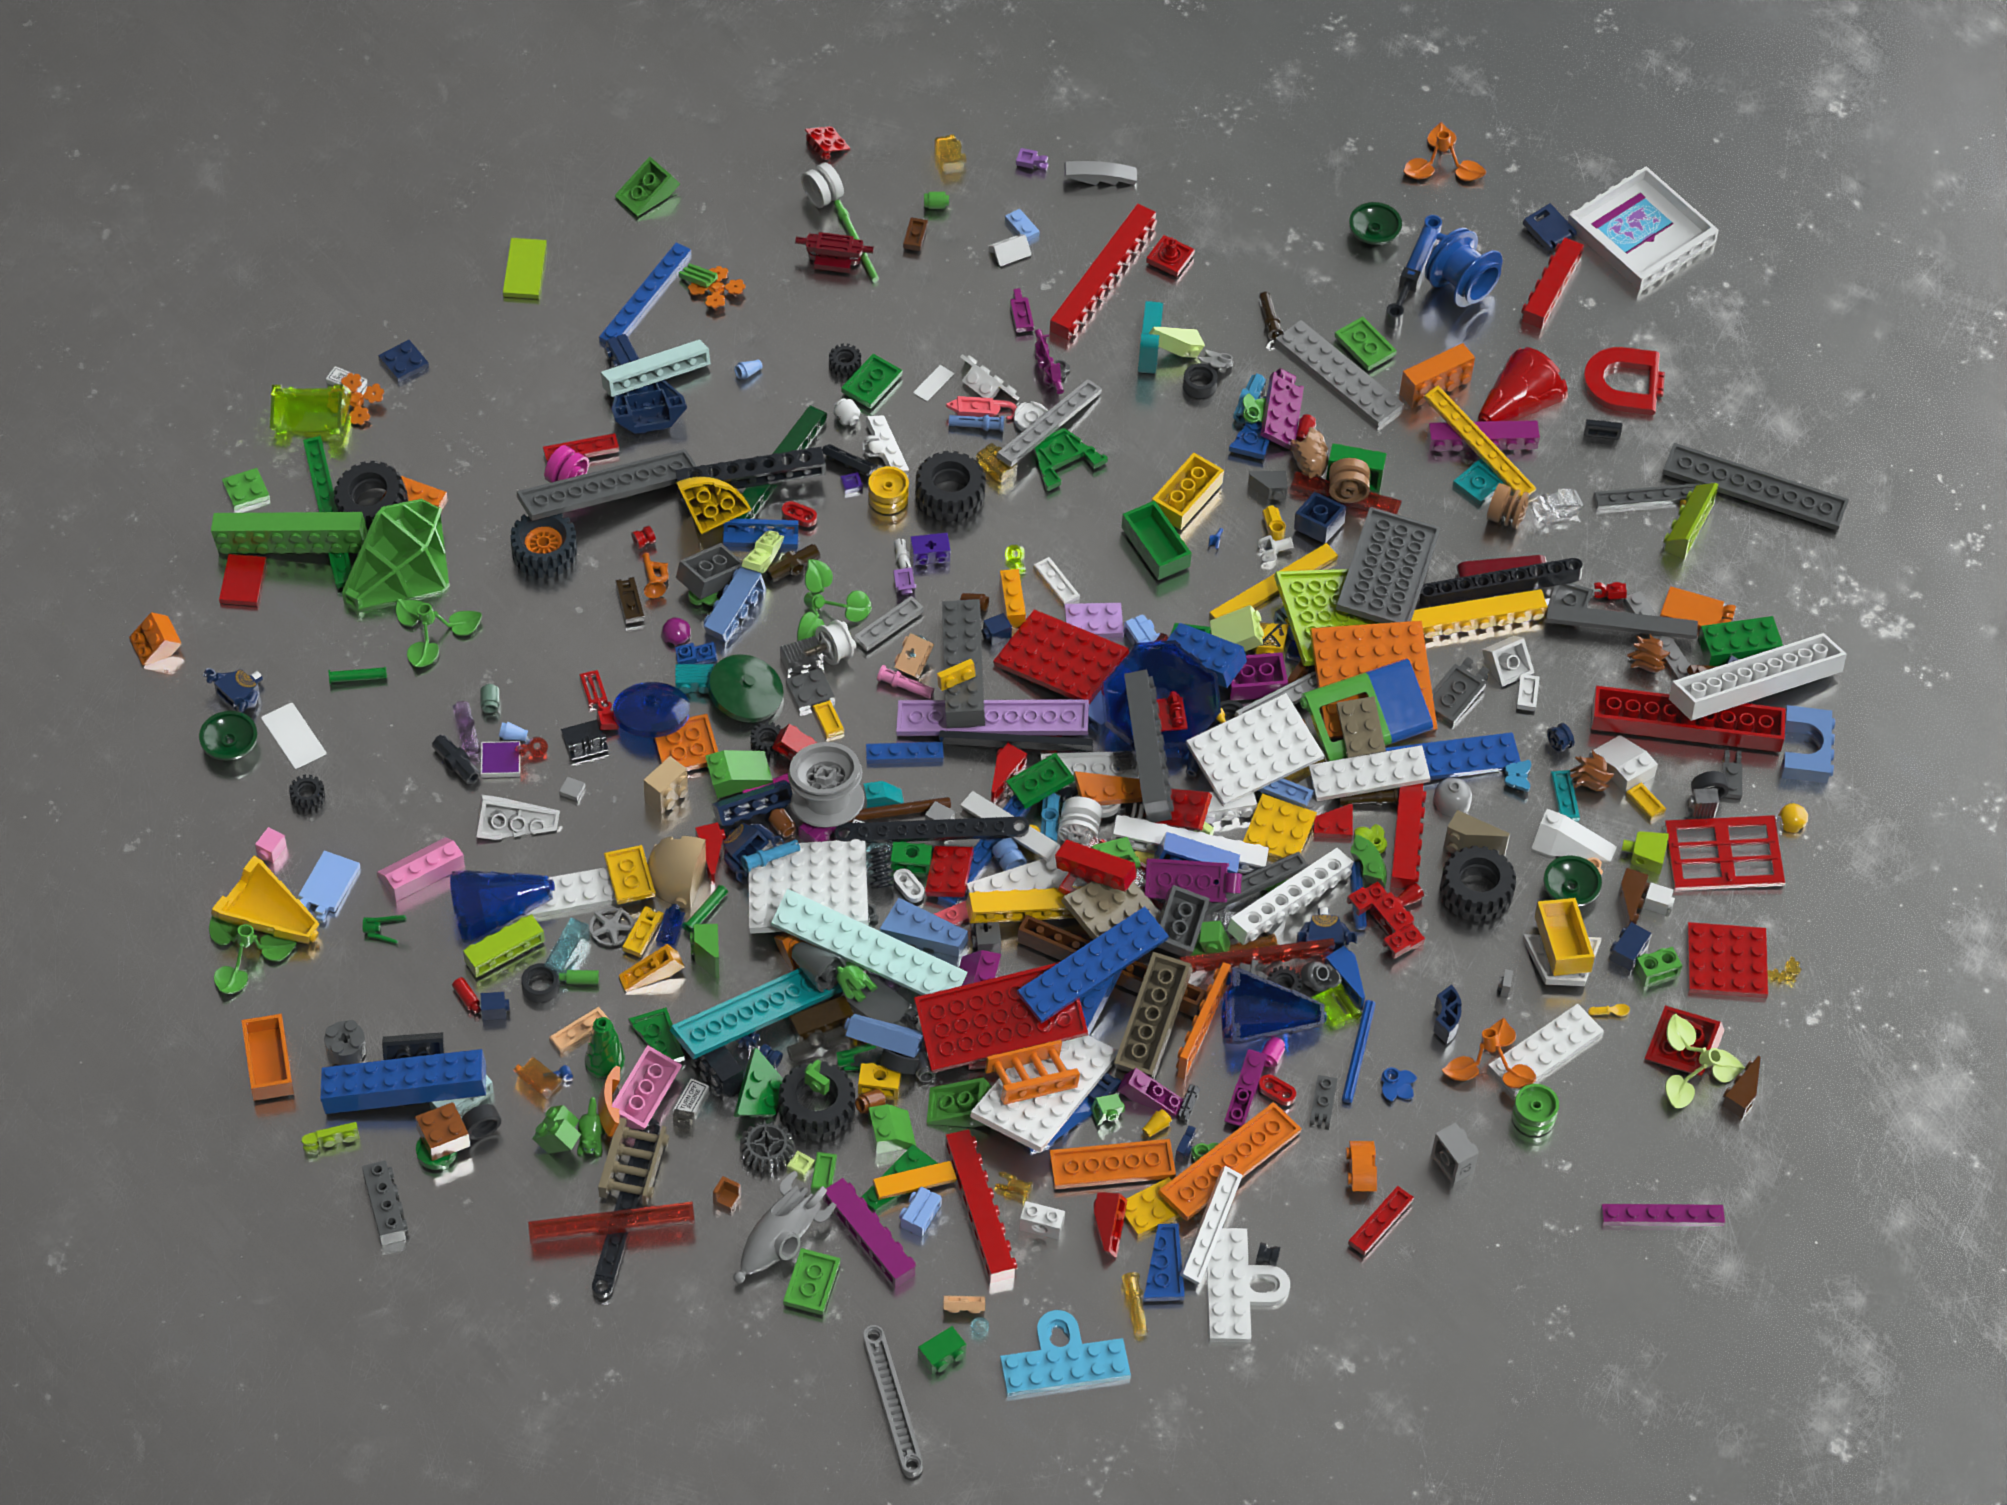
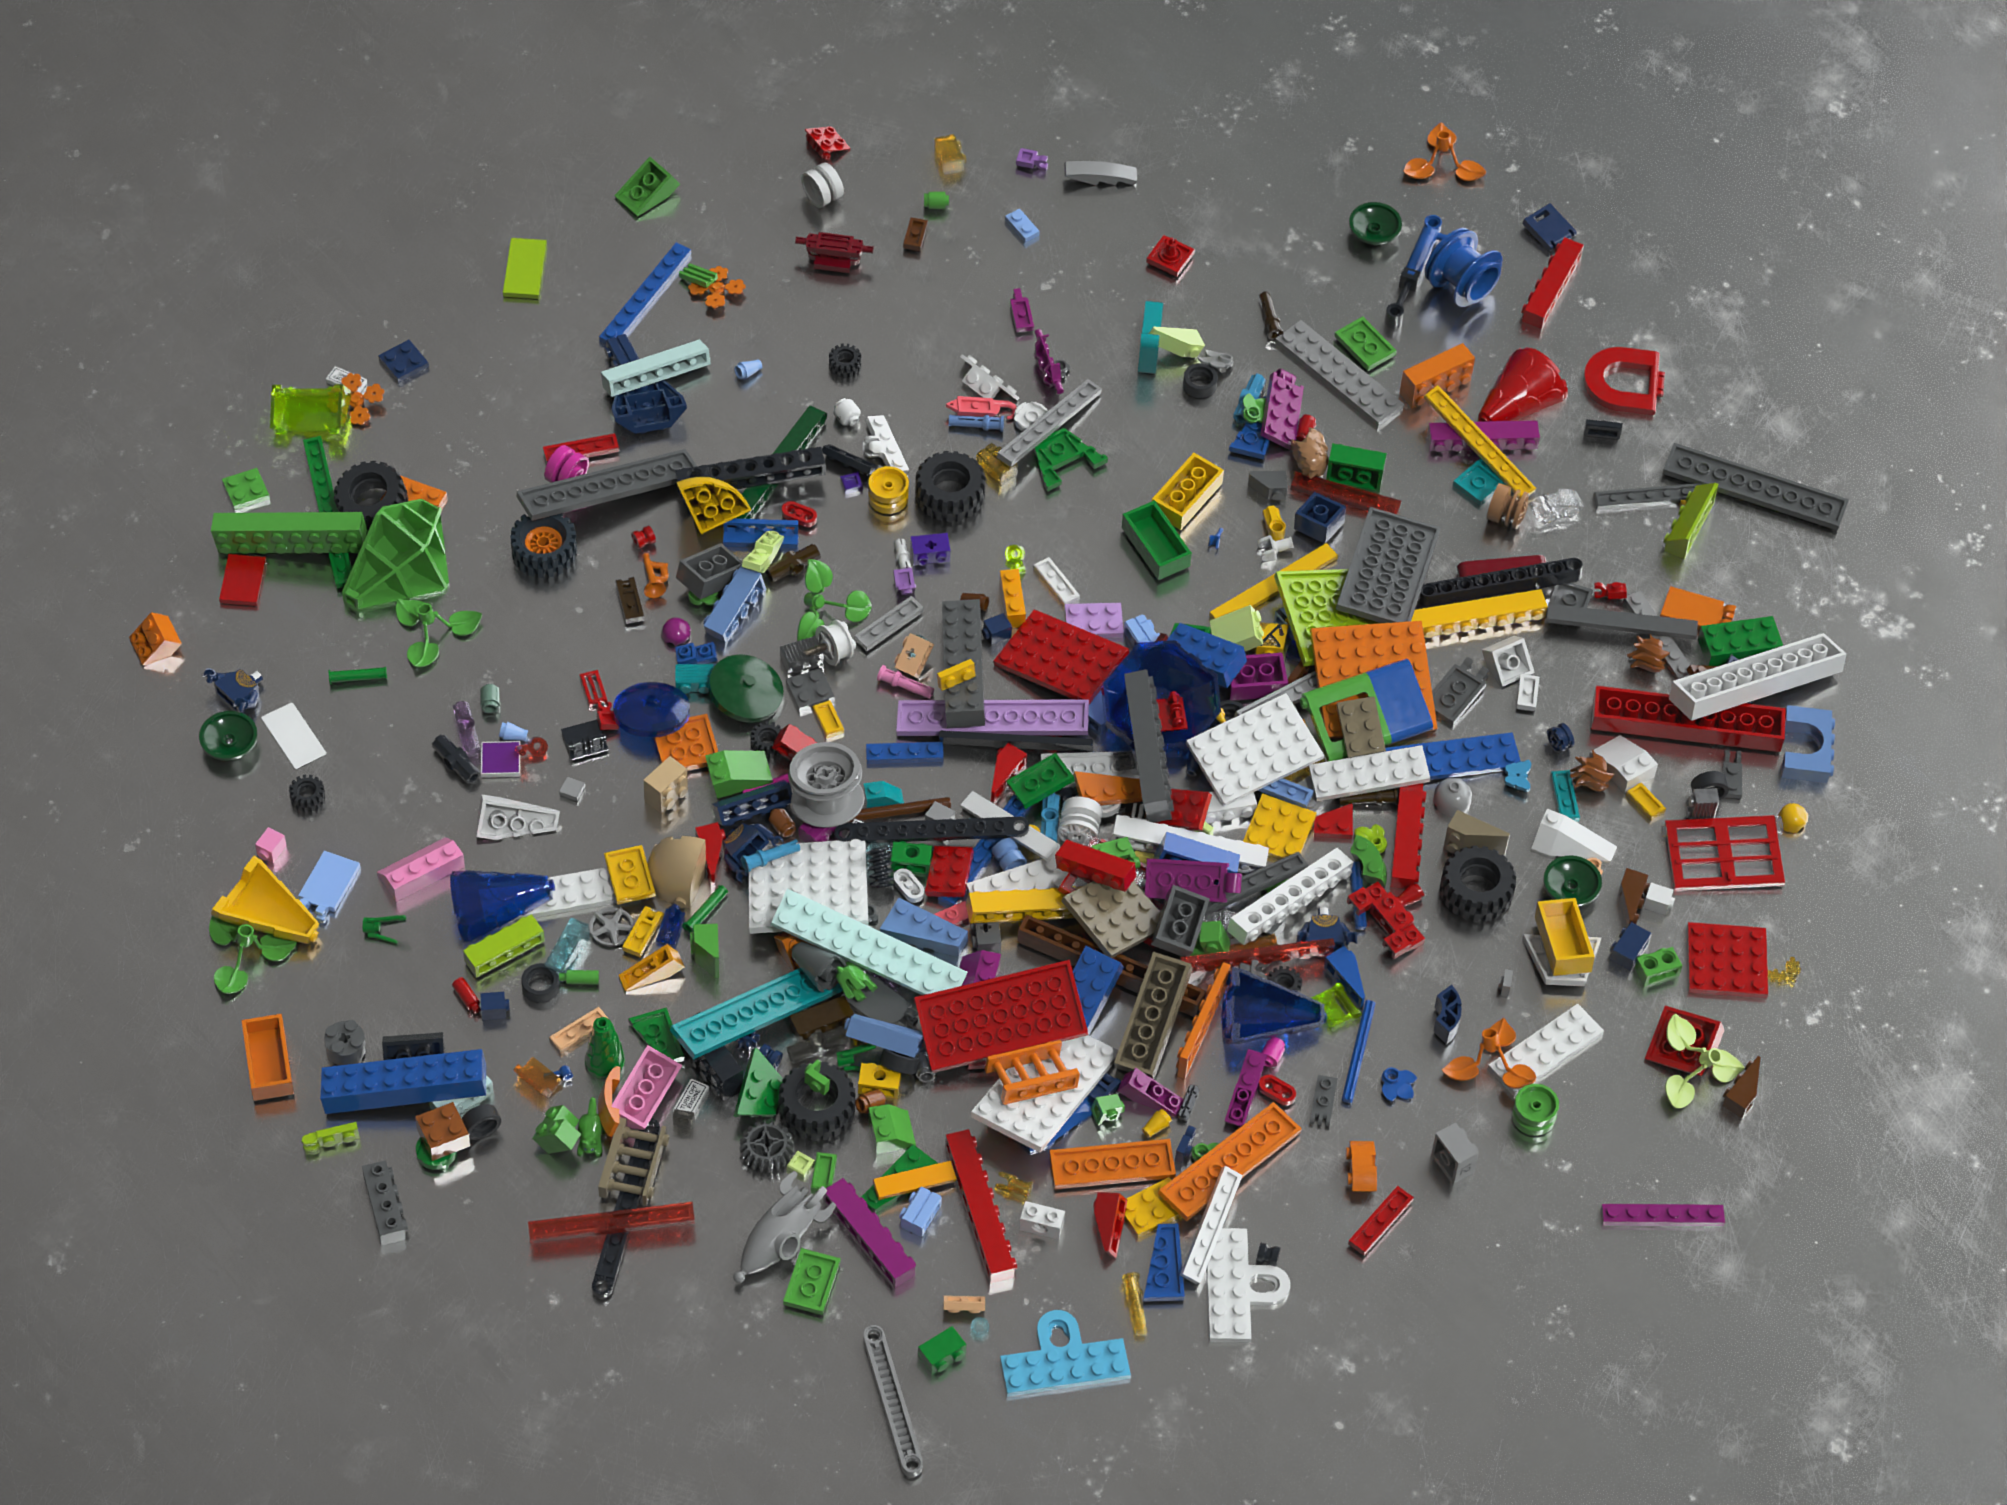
(726, 1193): dark orange panel -> none
(844, 216): bright green bar -> none
(871, 381): green plate -> none
(933, 382): white sticker -> none
(953, 1102): bright green slope -> none
(1010, 249): white panel -> none
(1092, 964): blue plate -> none
(1103, 271): red brick -> none
(1320, 976): dark grey head -> none
(1349, 480): medium nougat wheel -> none
(1619, 1010): yellow piece -> none
(1642, 228): white panel -> none
(1647, 850): lime torso -> none

